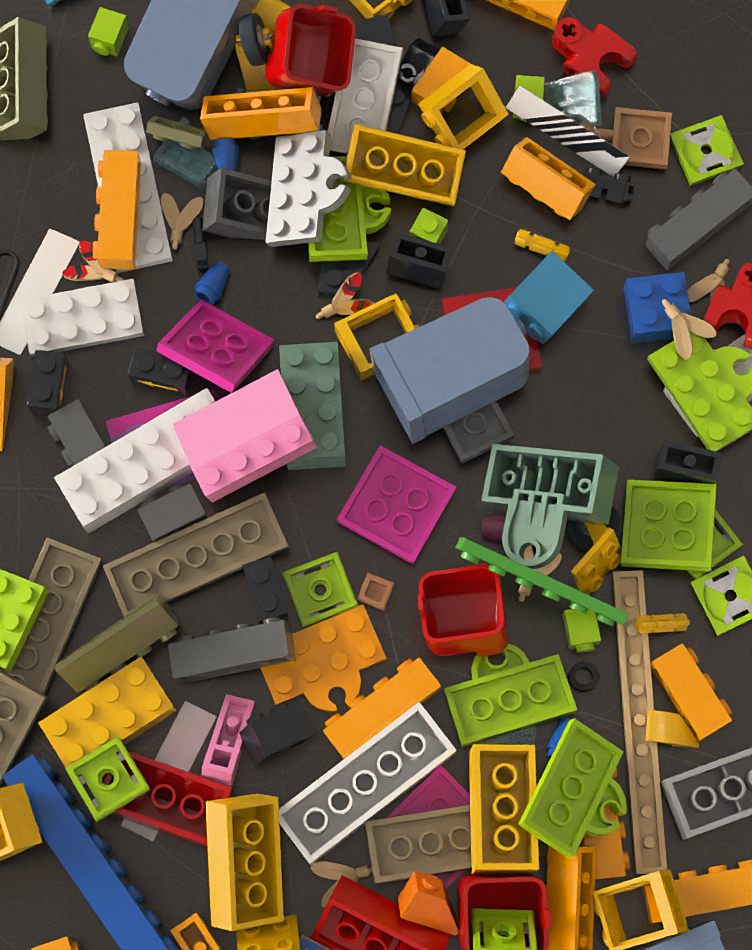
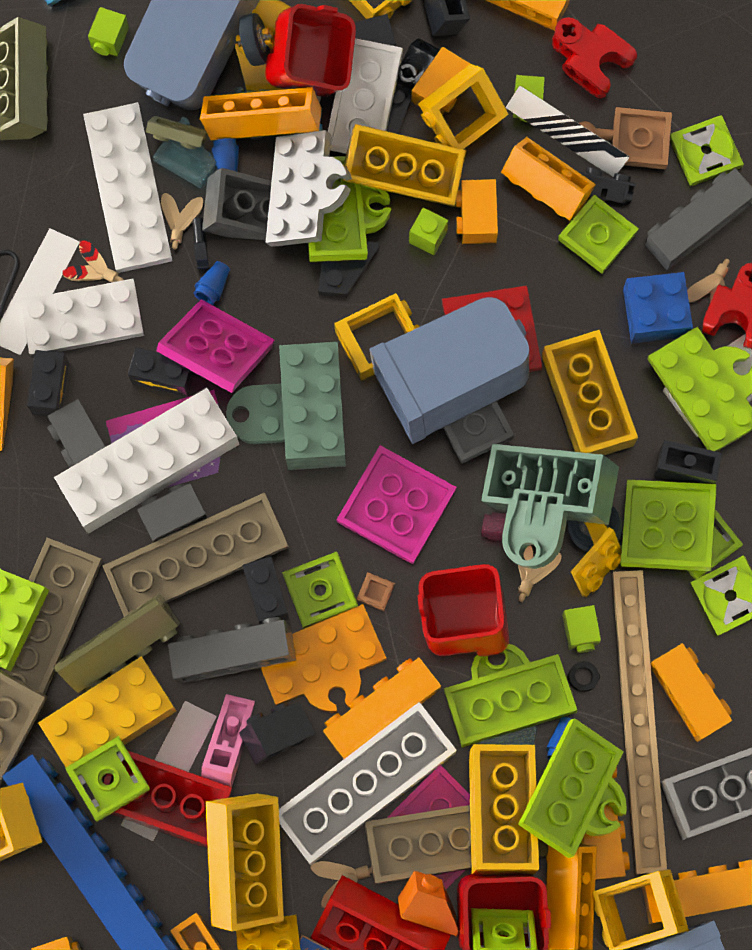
(118, 209): light orange brick -> none
(244, 436): bright pink slope -> none
(342, 300): piece -> none
(419, 260): black brick -> none
(478, 211): none -> light orange brick
(541, 244): yellow axle -> none
(547, 297): dark azure brick -> none
(552, 588): bright green plate -> none
(576, 97): clear light blue wing -> none
(589, 395): none -> yellow brick
(598, 234): none -> lime plate
(662, 623): yellow axle -> none
(669, 729): yellow slope -> none
(682, 325): tan piece -> none

